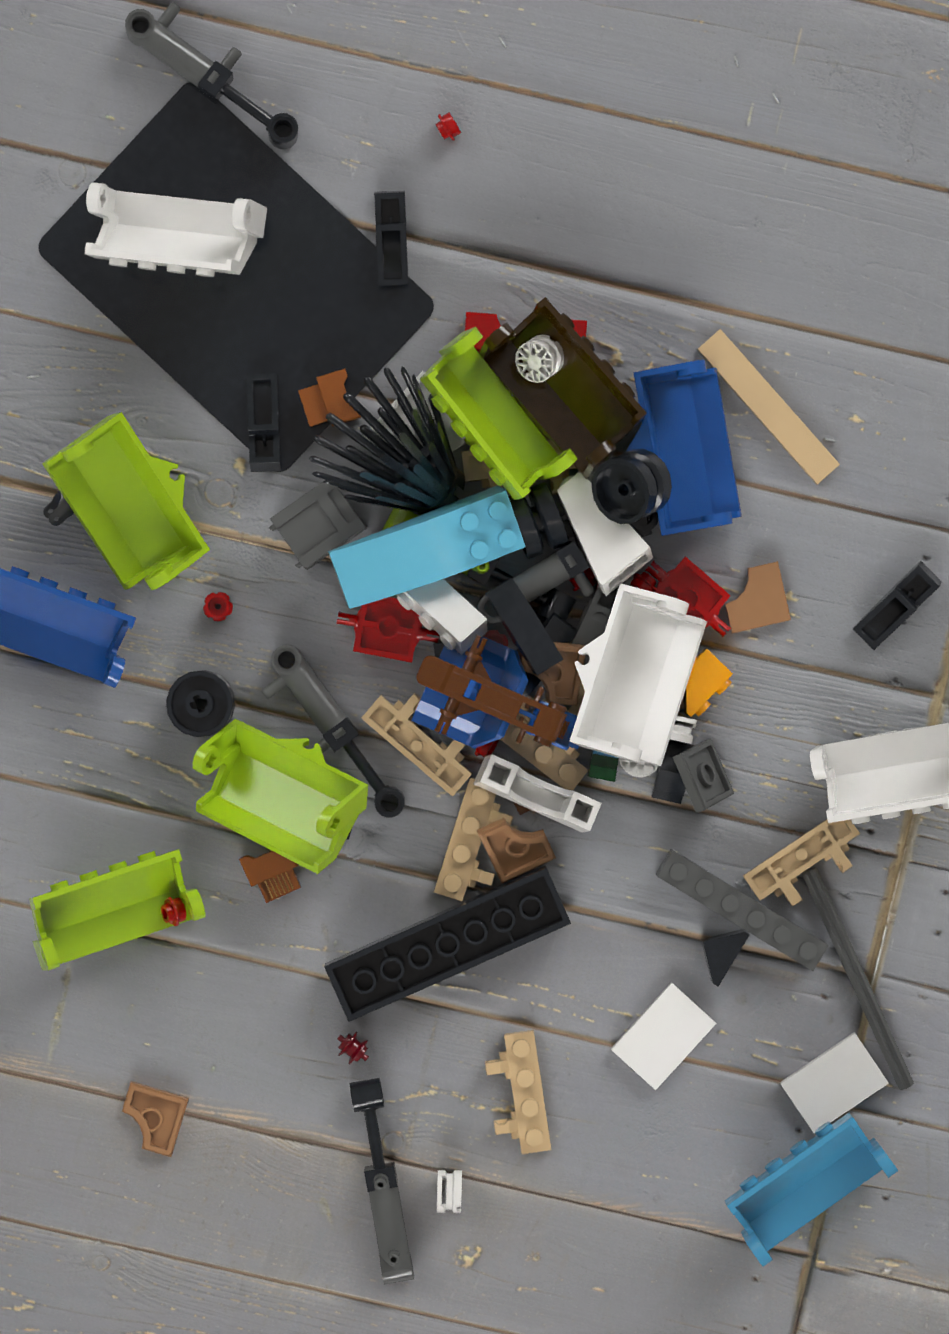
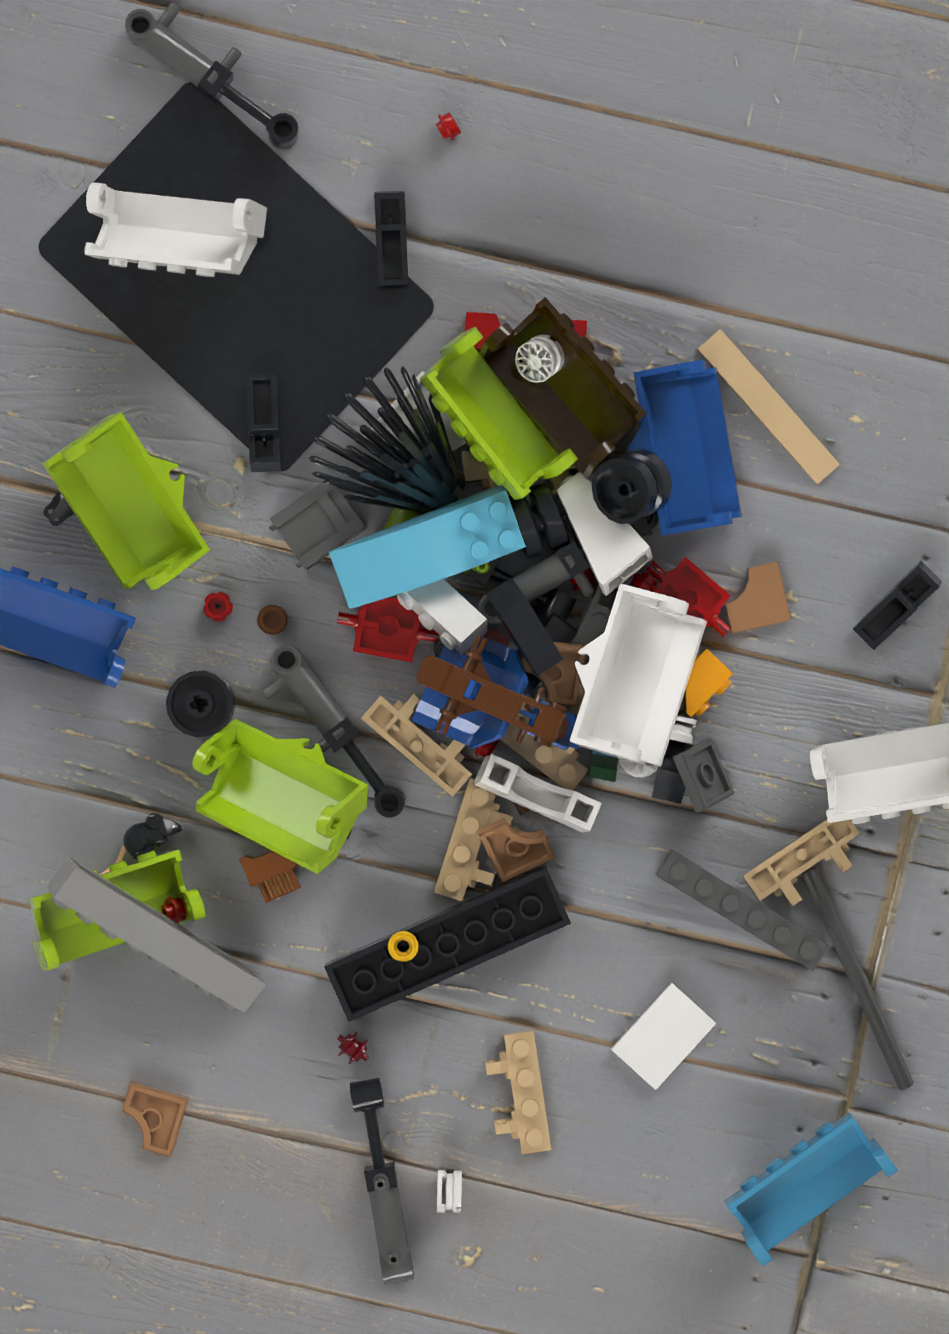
(145, 835): none -> black animal
(155, 935): none -> light grey brick
(272, 619): none -> reddish brown tile
(327, 398): dark orange piece -> none
(396, 953): none -> yellow plate
(721, 952): black slope -> none
(834, 1082): white tile -> none

